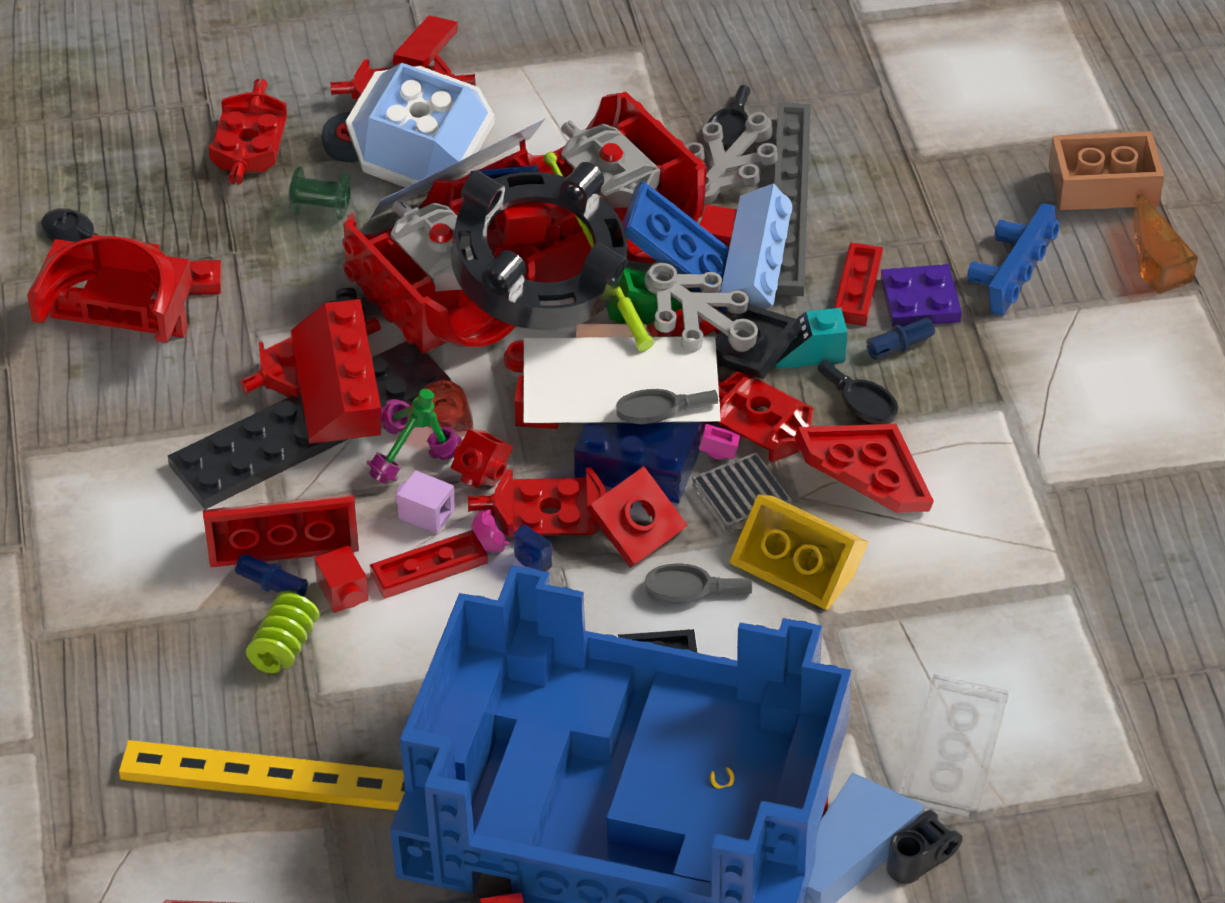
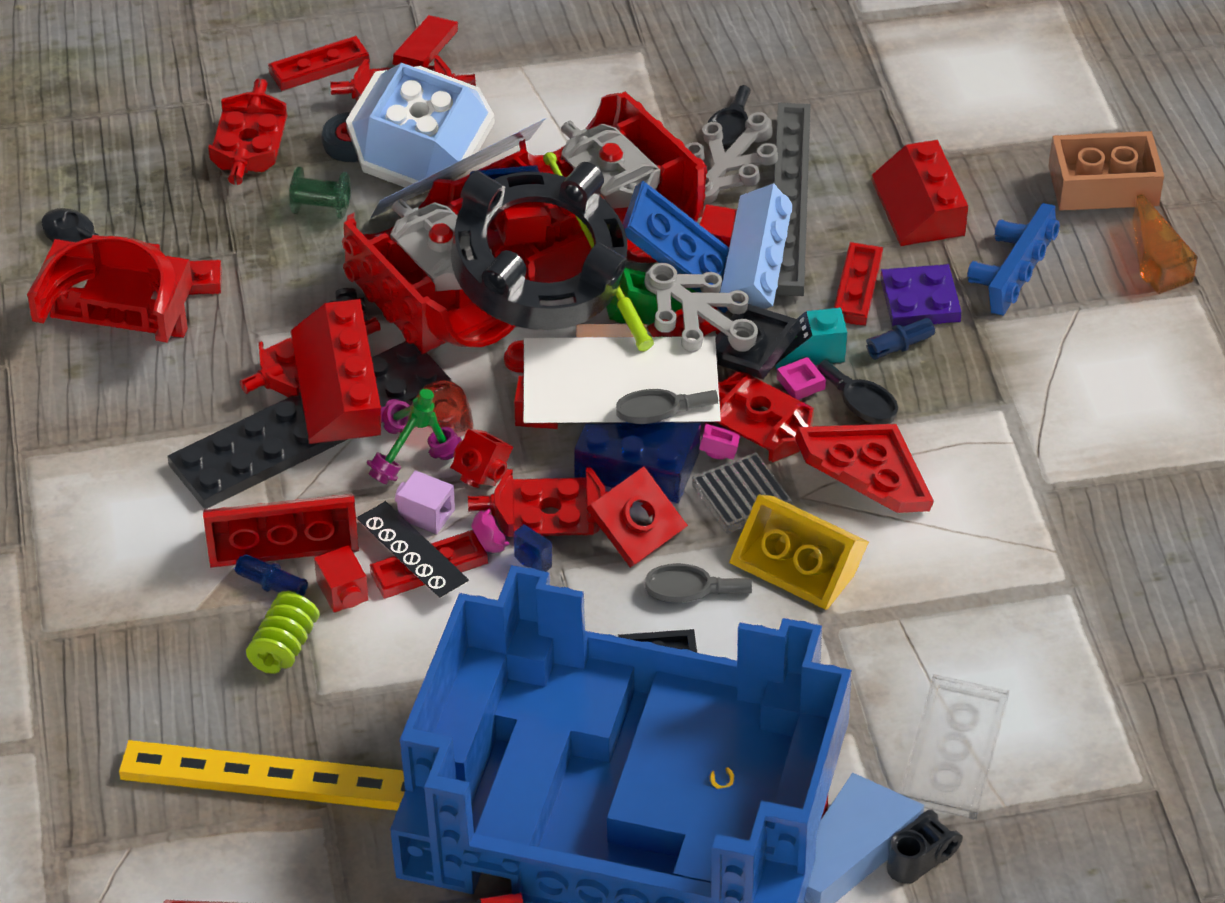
(318, 63): none -> red tile
(412, 549): none -> black sticker
(801, 378): none -> dark pink plate
(921, 194): none -> red slope

